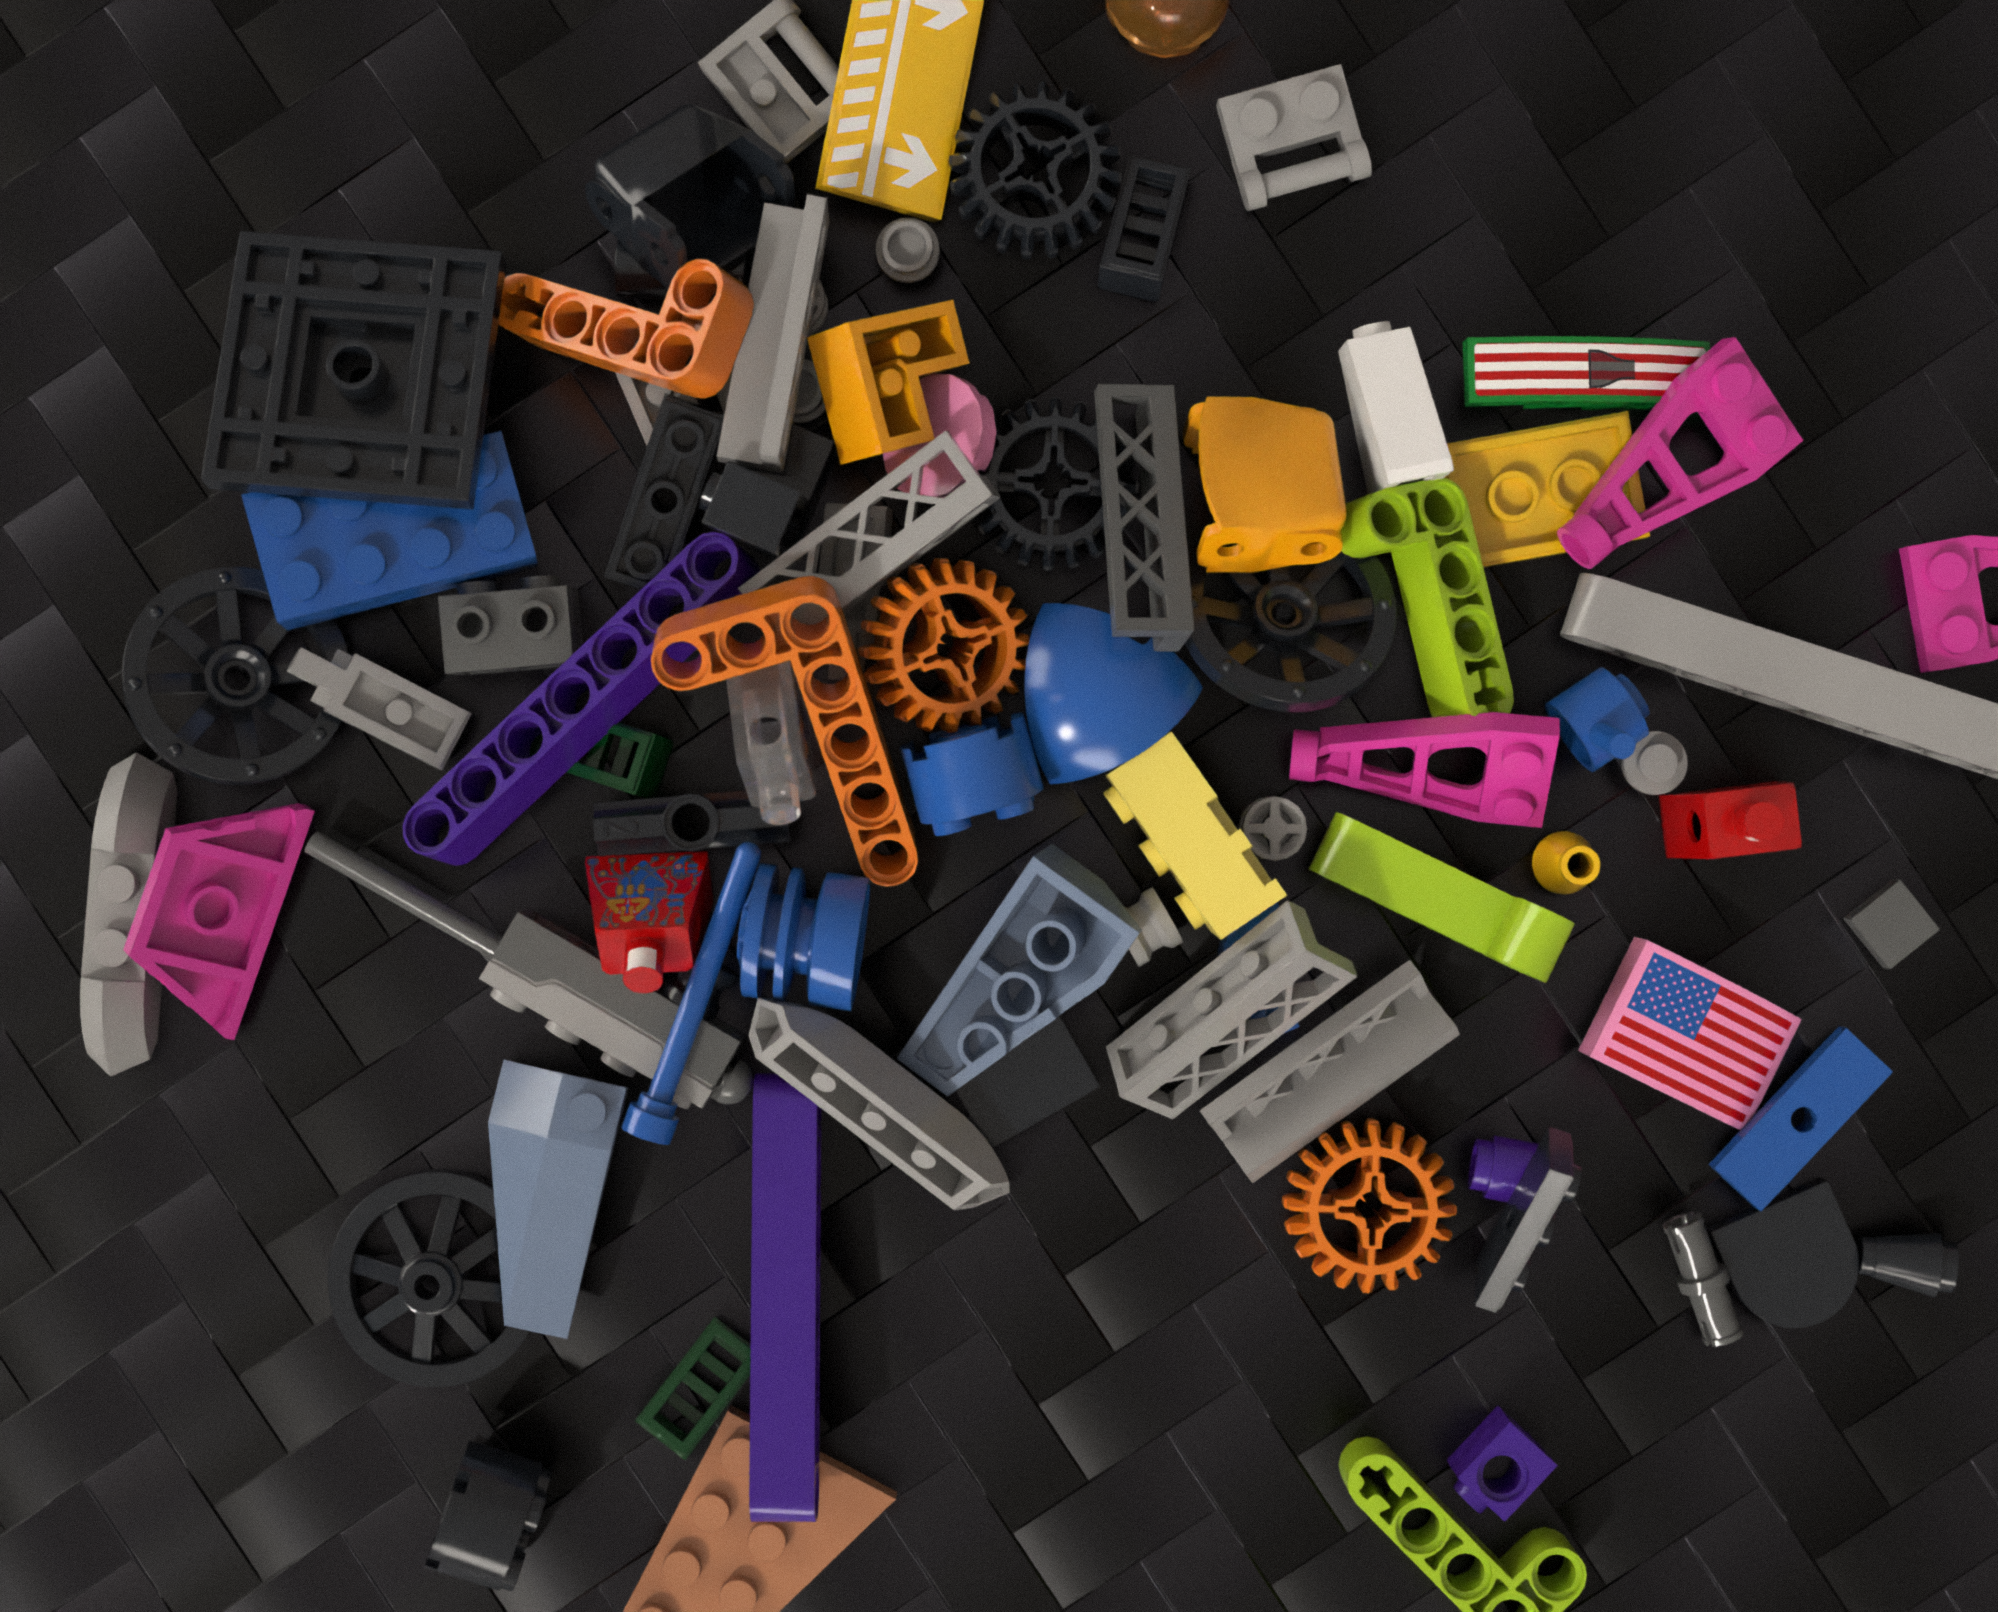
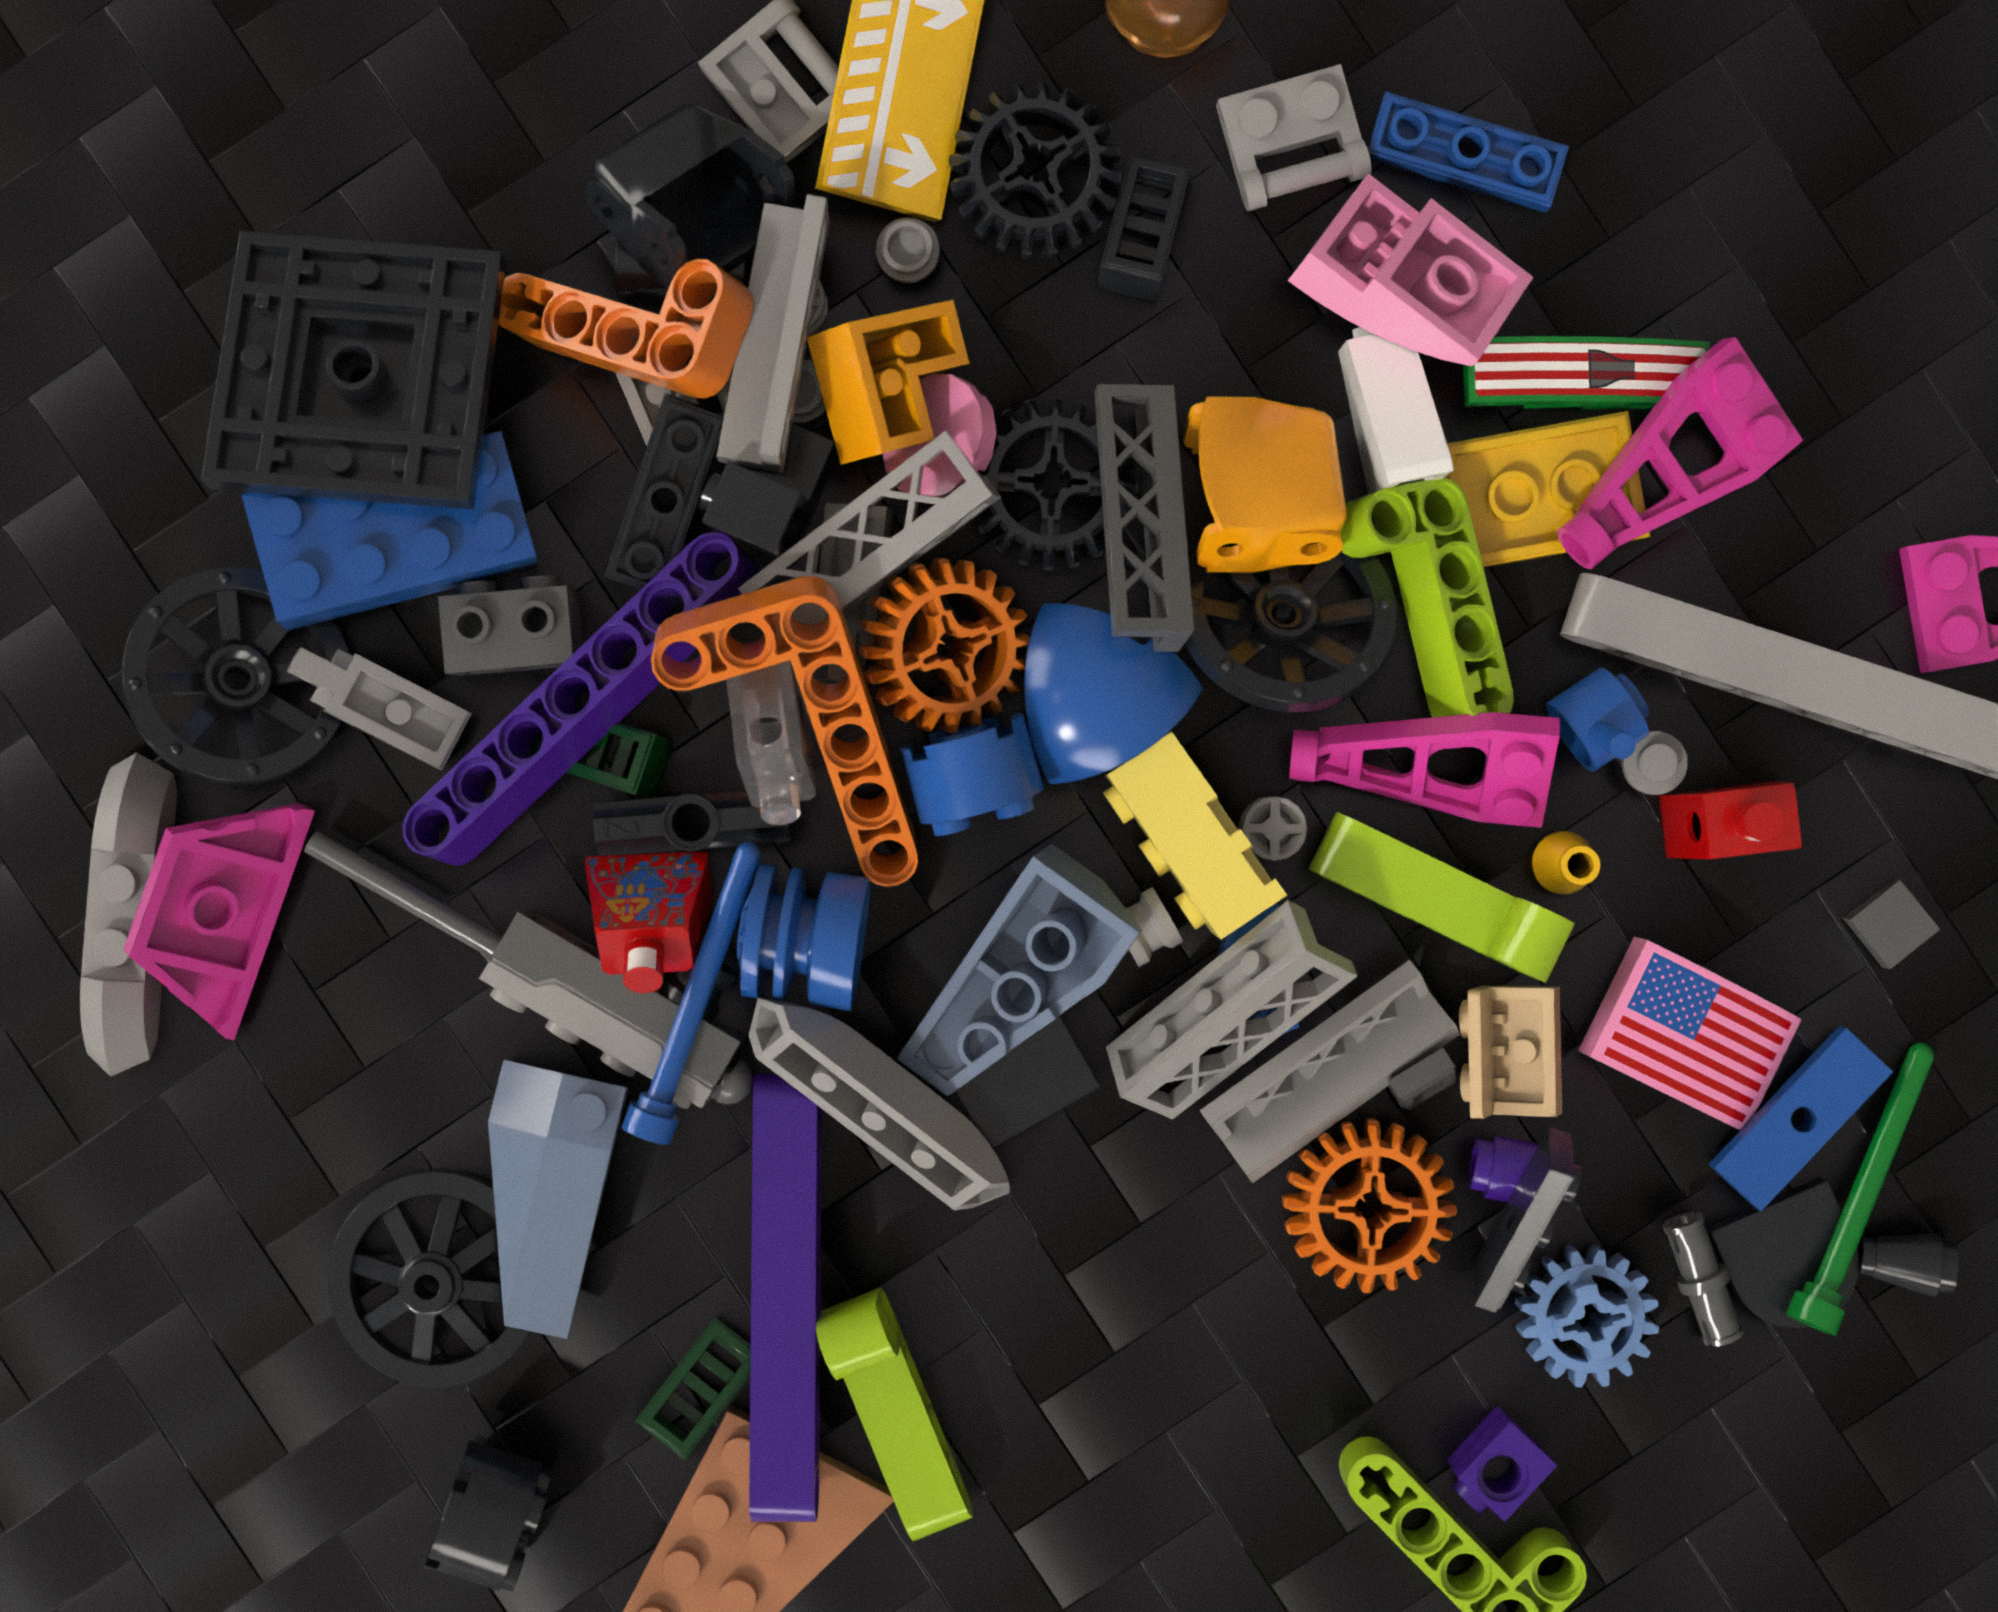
(871, 1354): none -> lime beam
(1412, 275): none -> bright pink slope
(1423, 1080): none -> dark grey tile
(1427, 140): none -> blue tile
(1512, 1051): none -> tan bracket
(1614, 1312): none -> medium blue gear
(1819, 1301): none -> green piece

